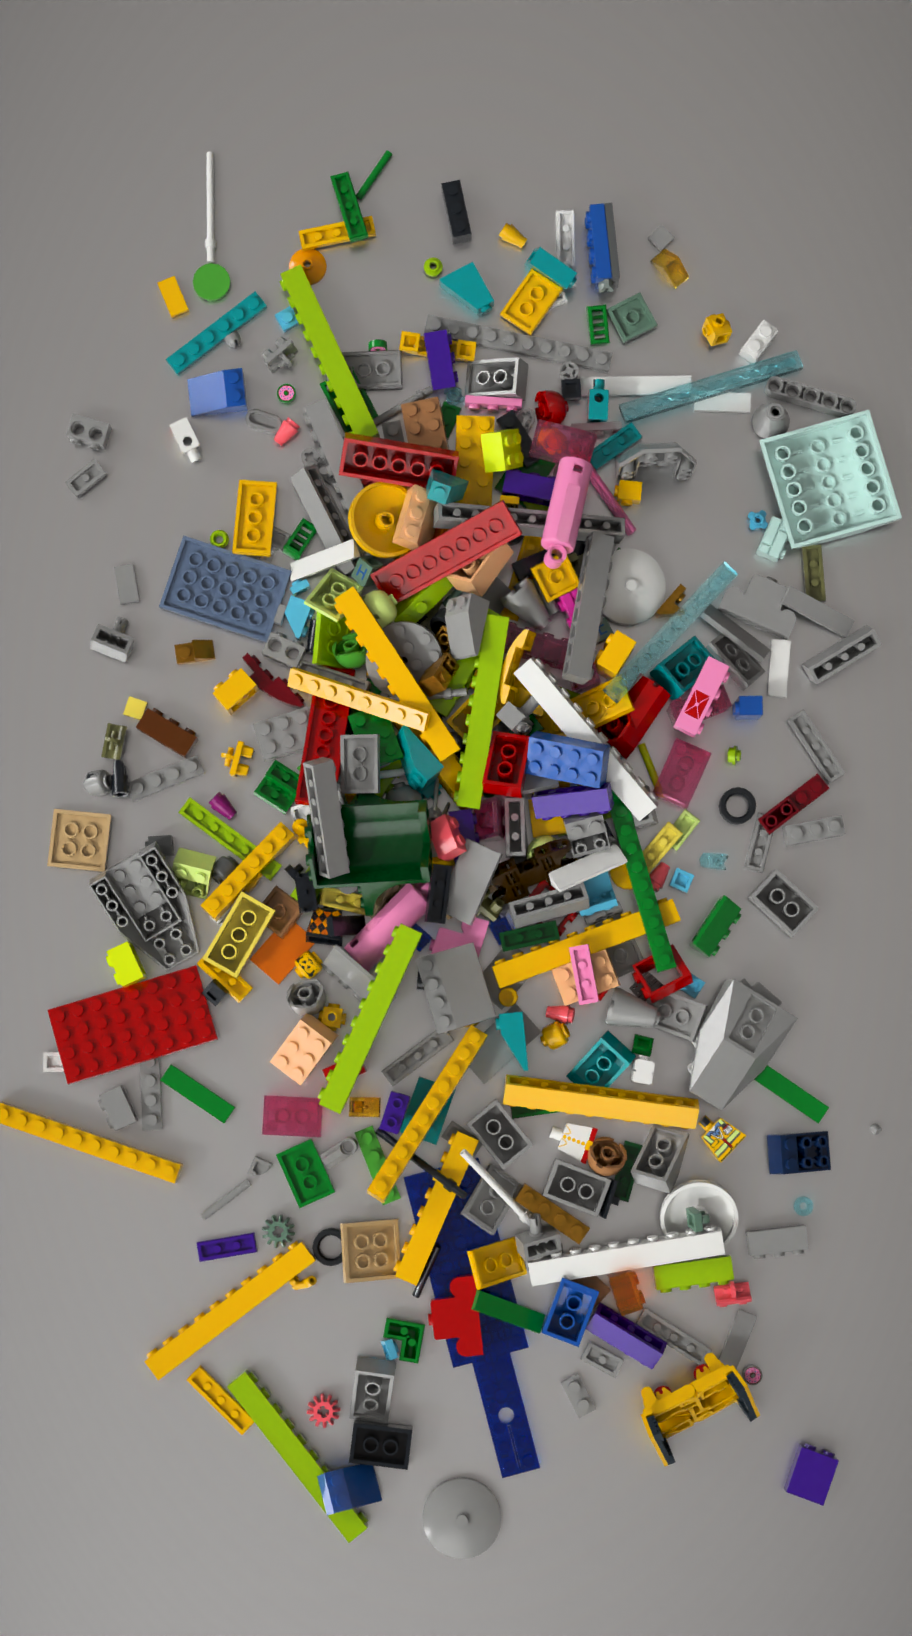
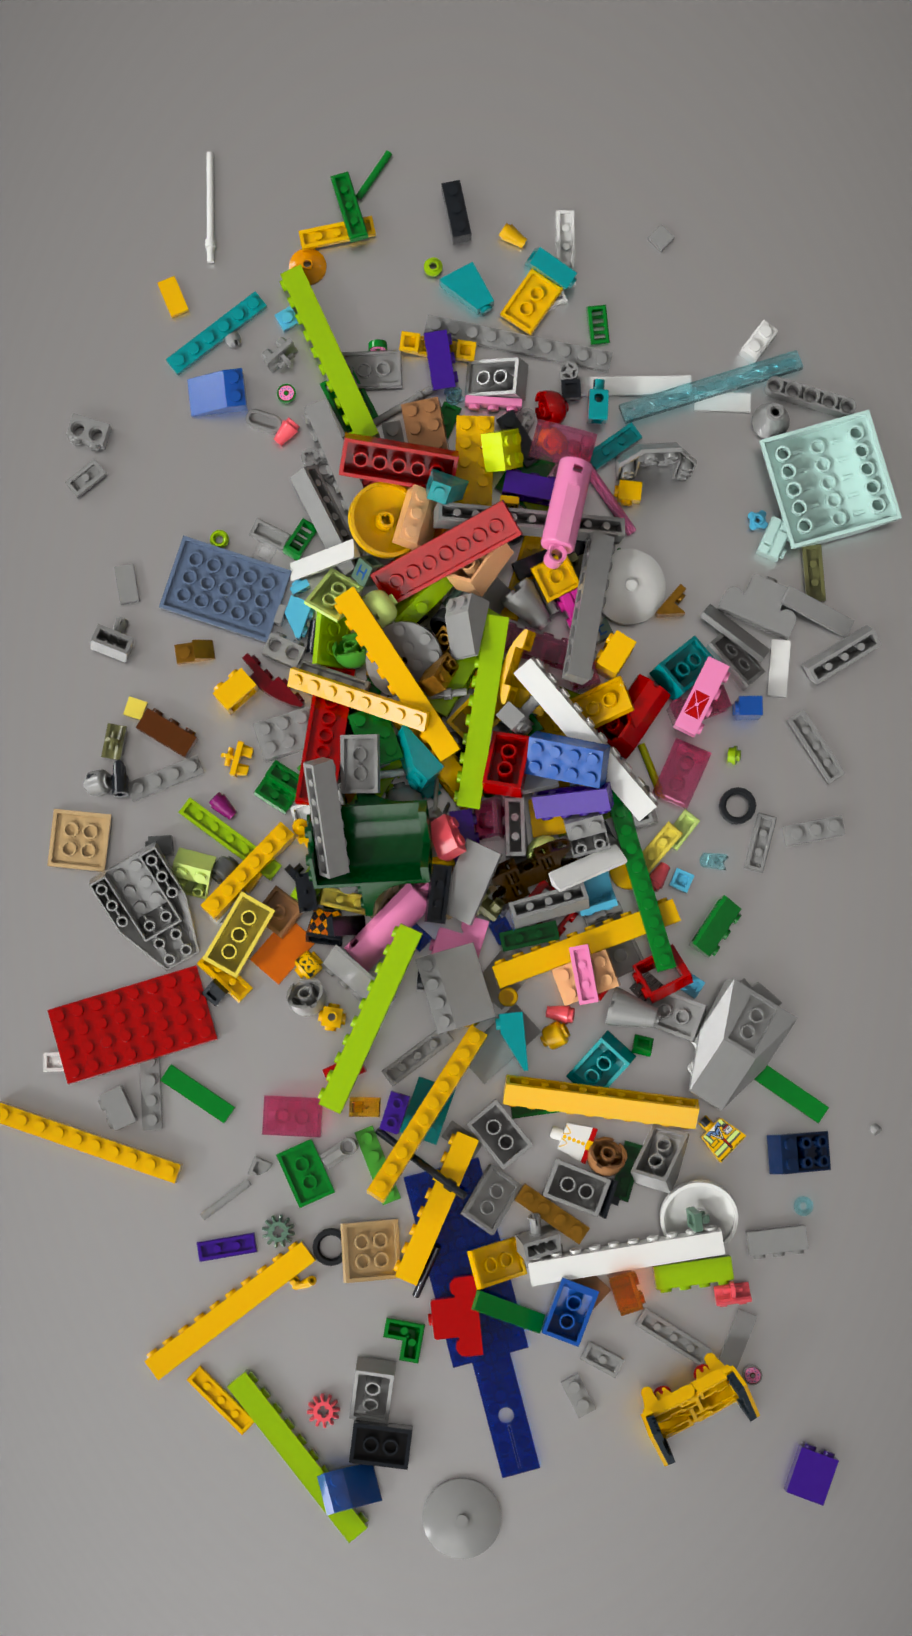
(126, 964): neon yellow brick -> none
(182, 430): white torso -> none
(211, 282): bright green tile -> none
(254, 518): yellow plate -> none
(304, 1048): light nougat brick -> none
(390, 1349): medium azure plate -> none
(522, 1213): white bar -> none
(599, 428): light grey hinge -> none
(603, 246): blue piece -> none
(626, 1336): dark purple brick -> none
(631, 317): sand green plate -> none
(642, 1070): white brick -> none
(670, 267): clear yellow slope -> none
(670, 632): clear light blue plate -> none
(716, 329): yellow brick -> none
(783, 903): light grey brick -> none
(793, 804): dark red slope -> none

